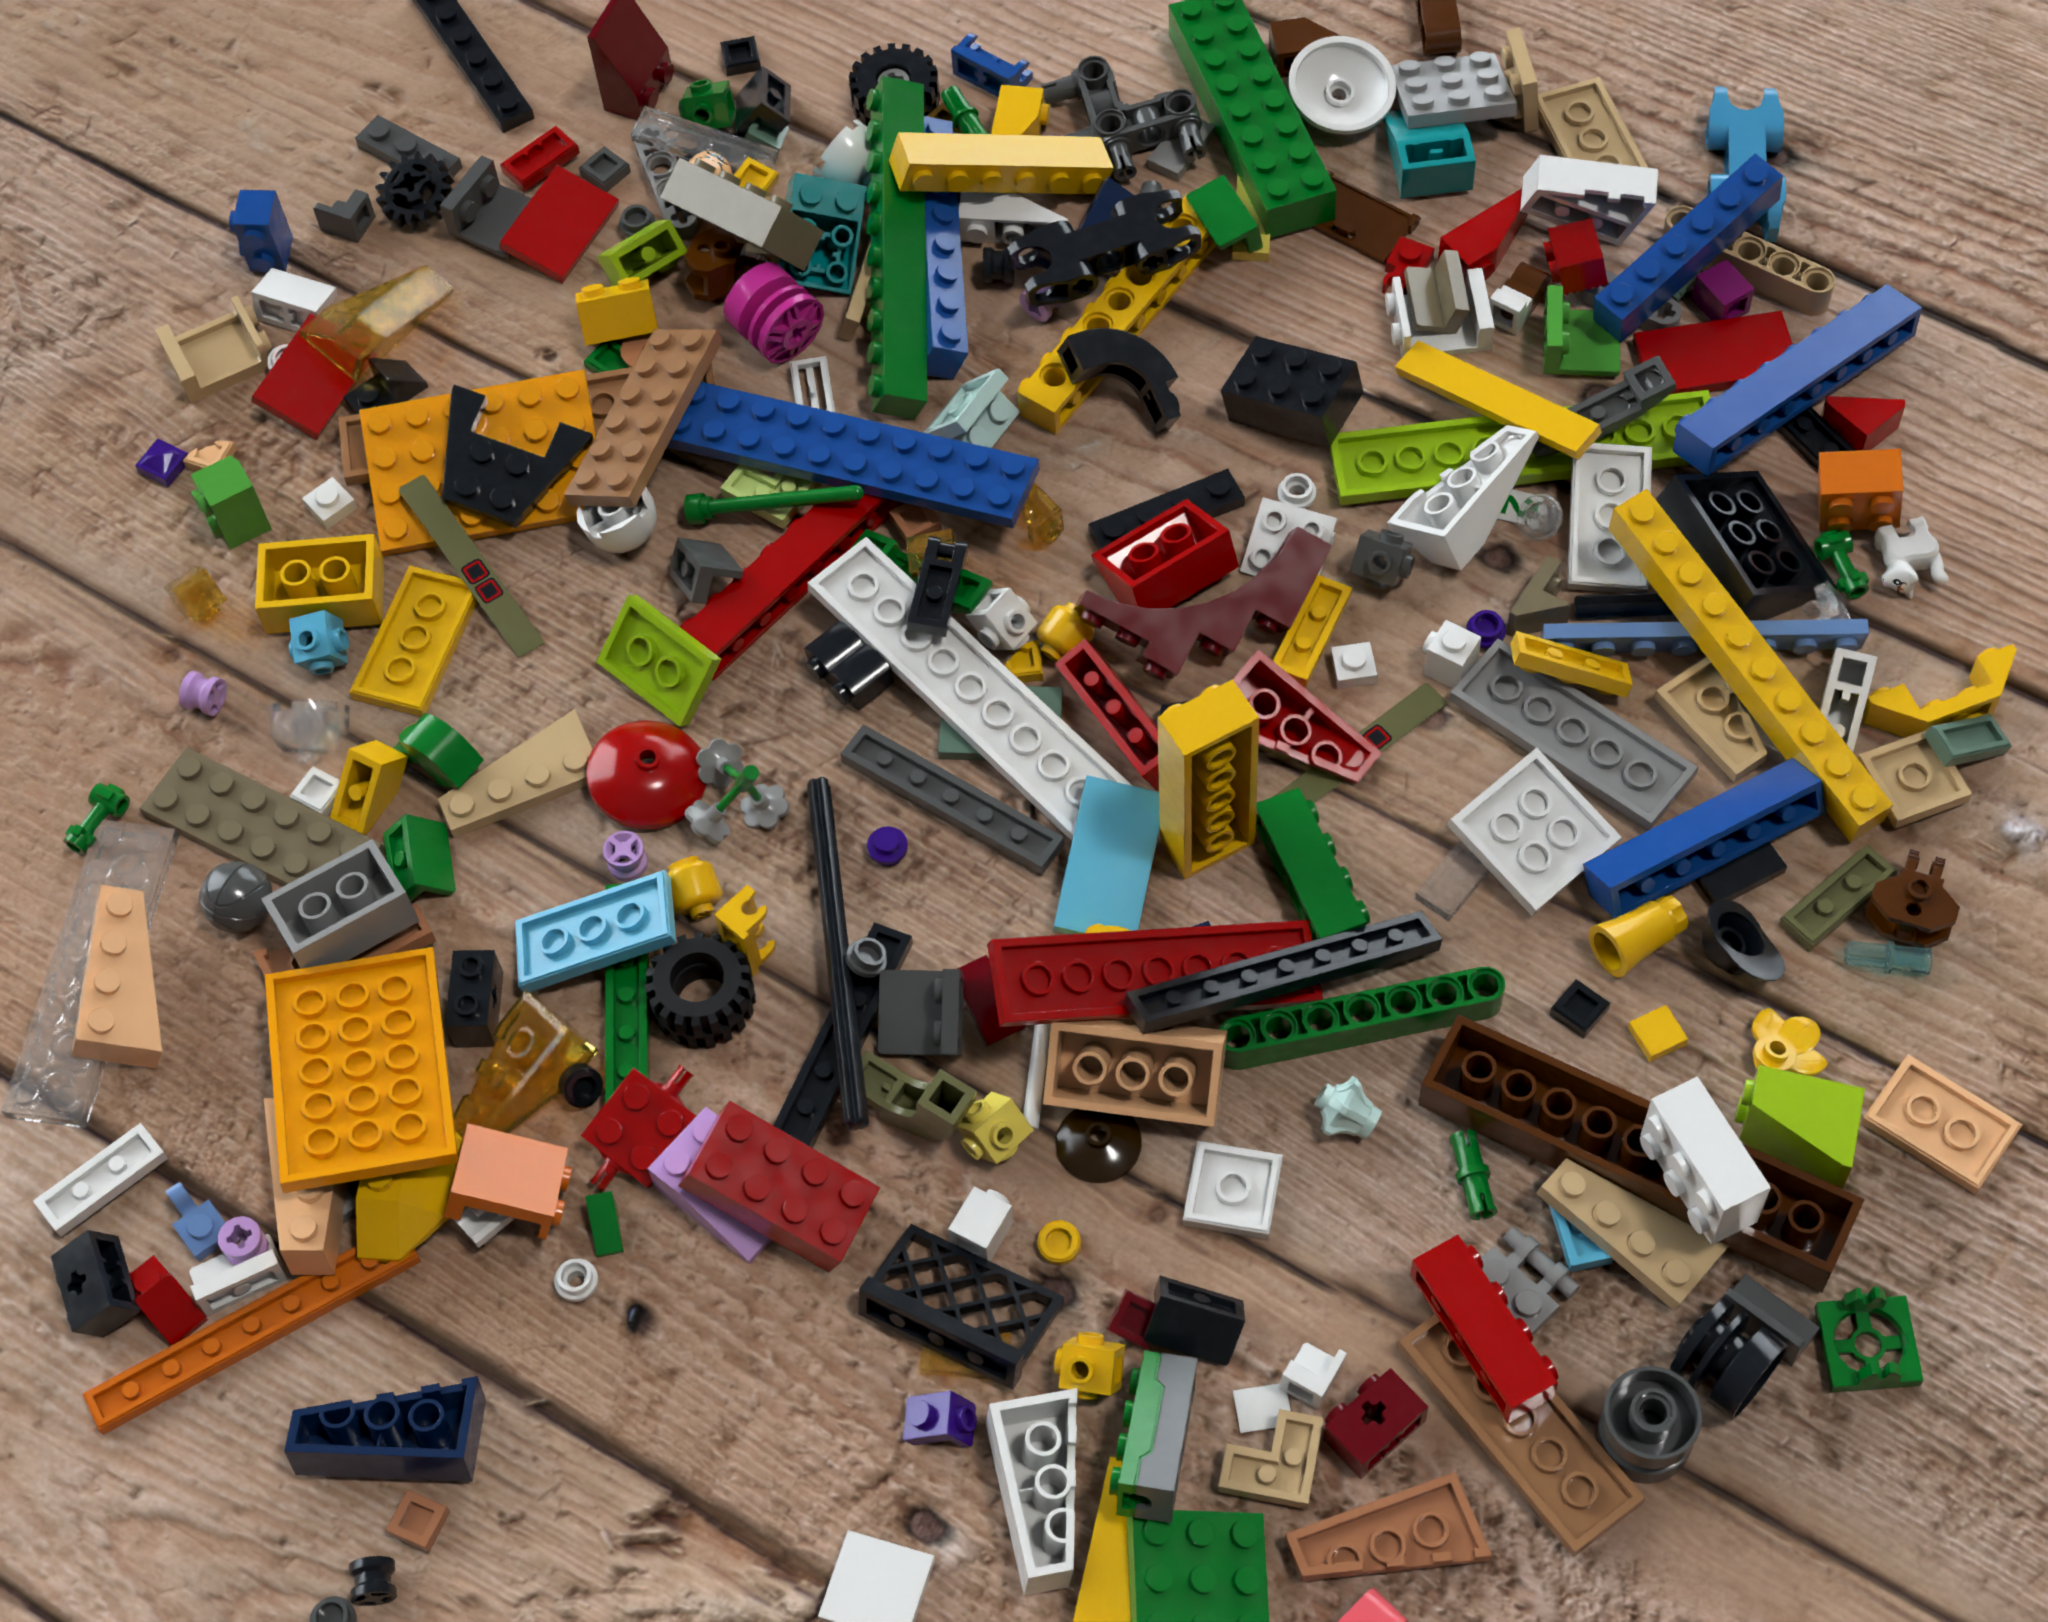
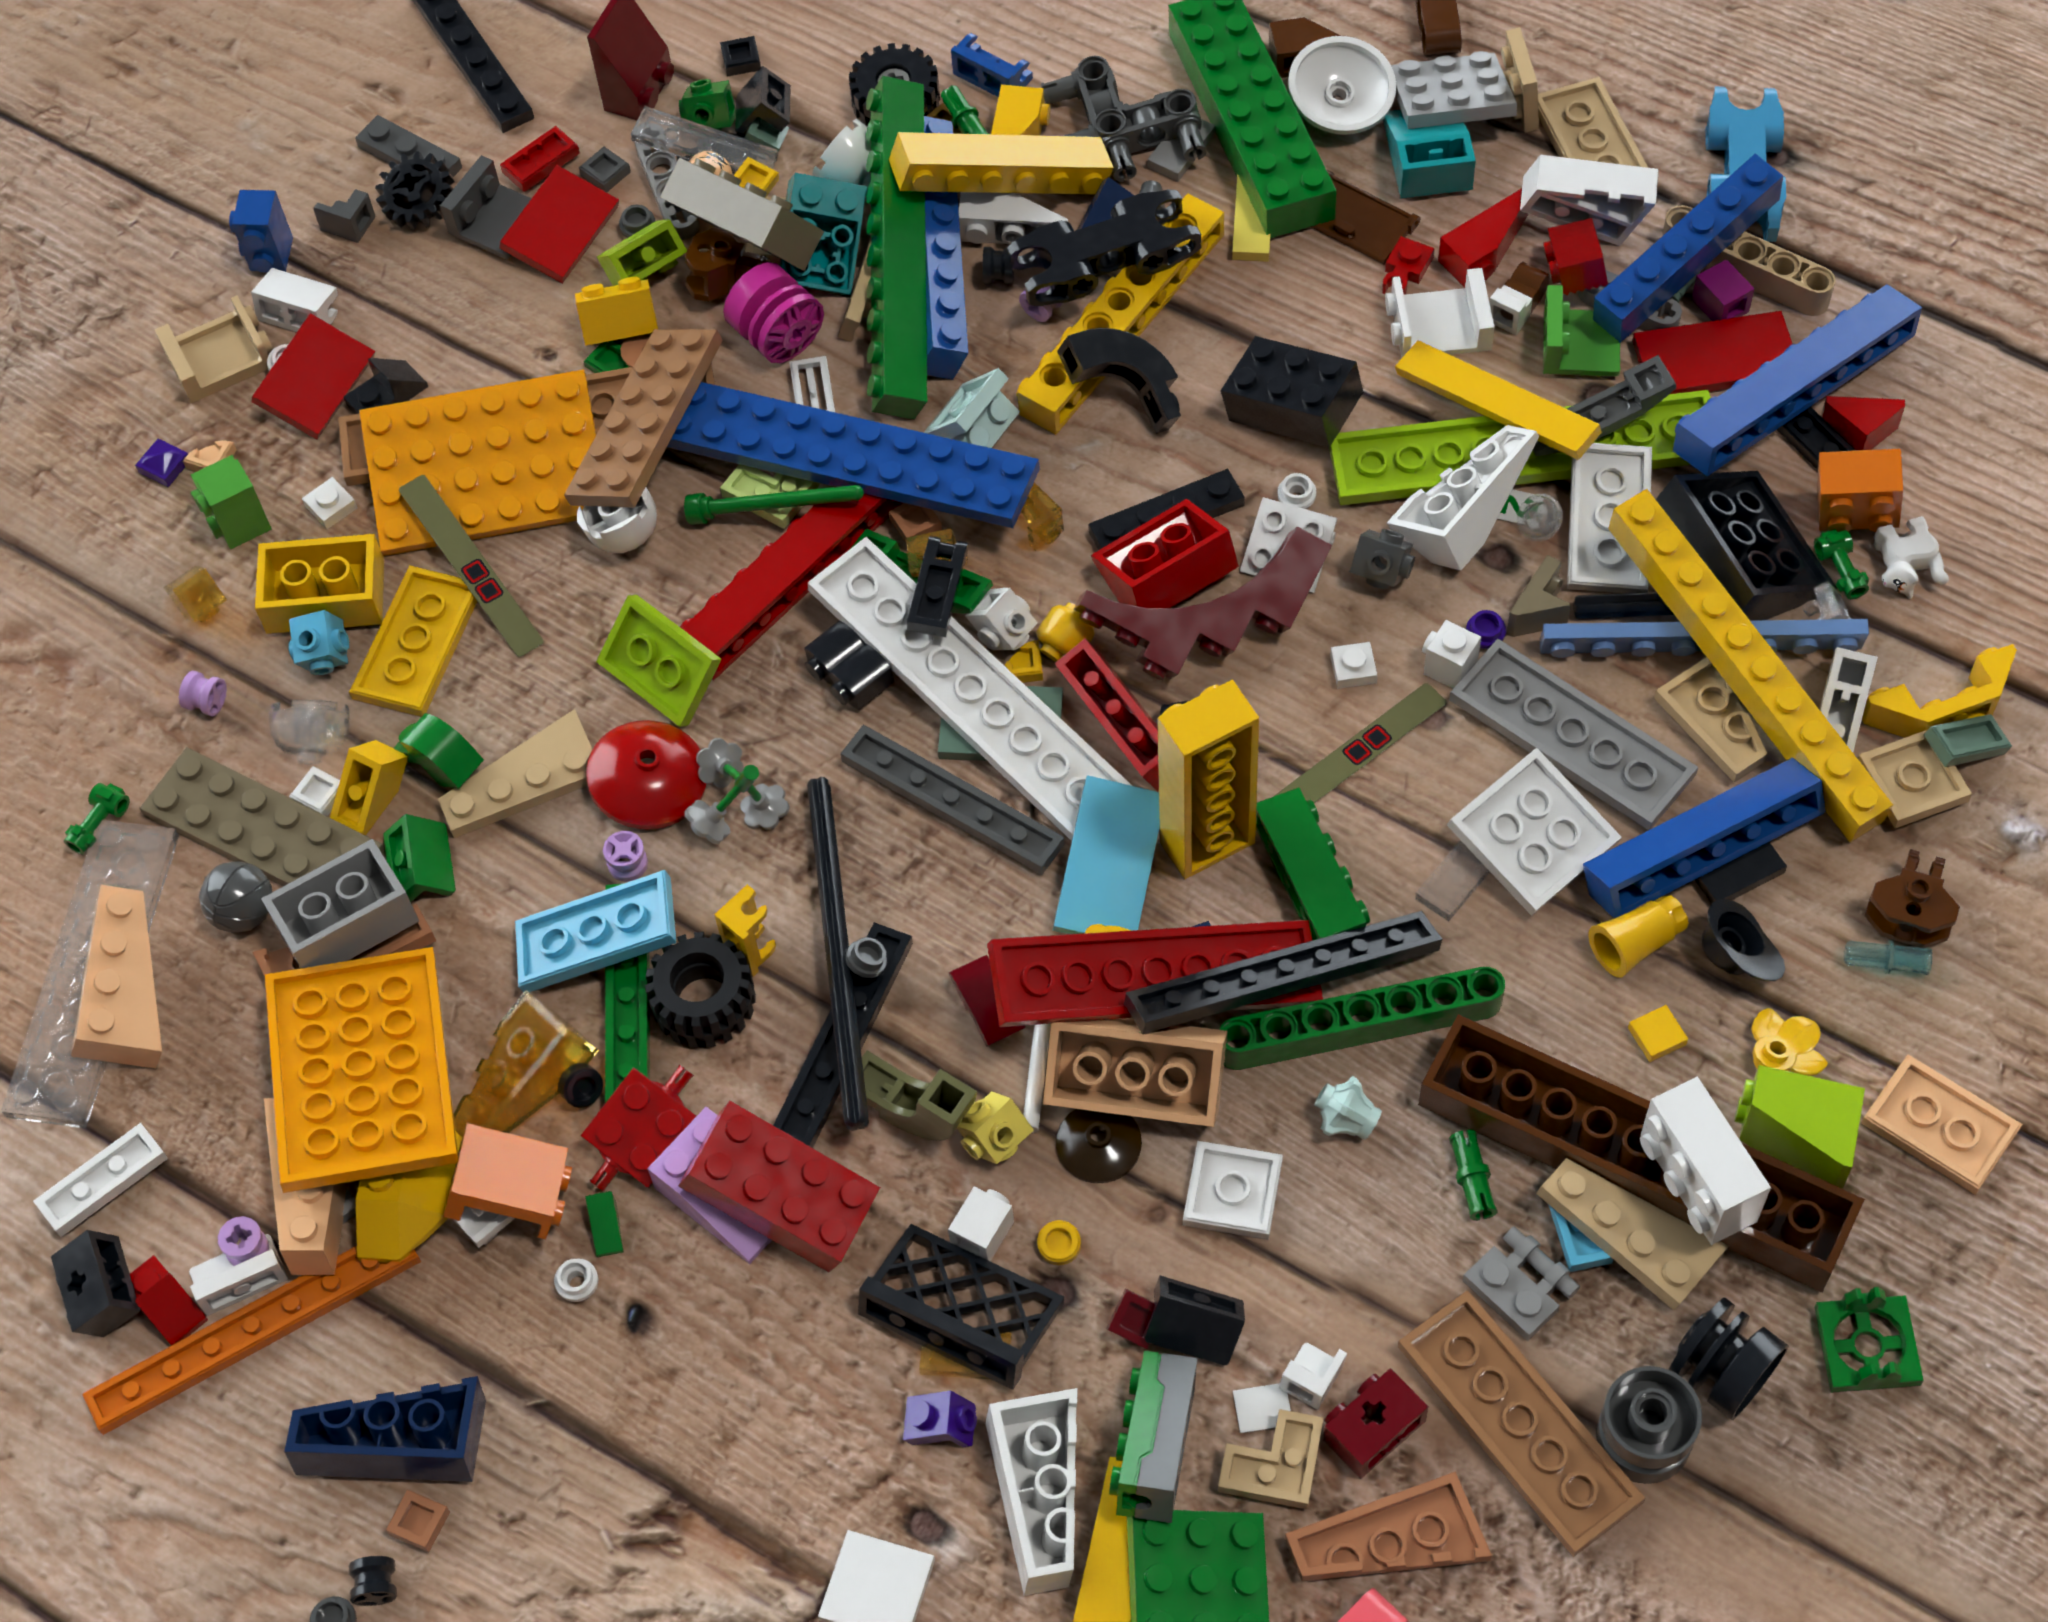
(199, 1223): medium blue plate -> none
(375, 319): clear yellow wedge -> none
(474, 998): black brick -> none
(495, 476): black wing -> none
(694, 887): yellow head -> none
(696, 564): dark grey panel -> none
(887, 846): dark purple plate -> none
(921, 1012): dark grey bracket -> none
(1090, 1365): yellow brick -> none
(1224, 215): green panel -> none
(1300, 723): red wedge -> none
(1312, 629): yellow plate -> none
(1438, 295): dark tan panel -> none
(1484, 1328): red brick -> none
(1571, 664): yellow plate -> none
(1579, 1008): black tile -> none
(1773, 1314): dark grey panel -> none
(1836, 898): olive tile -> none

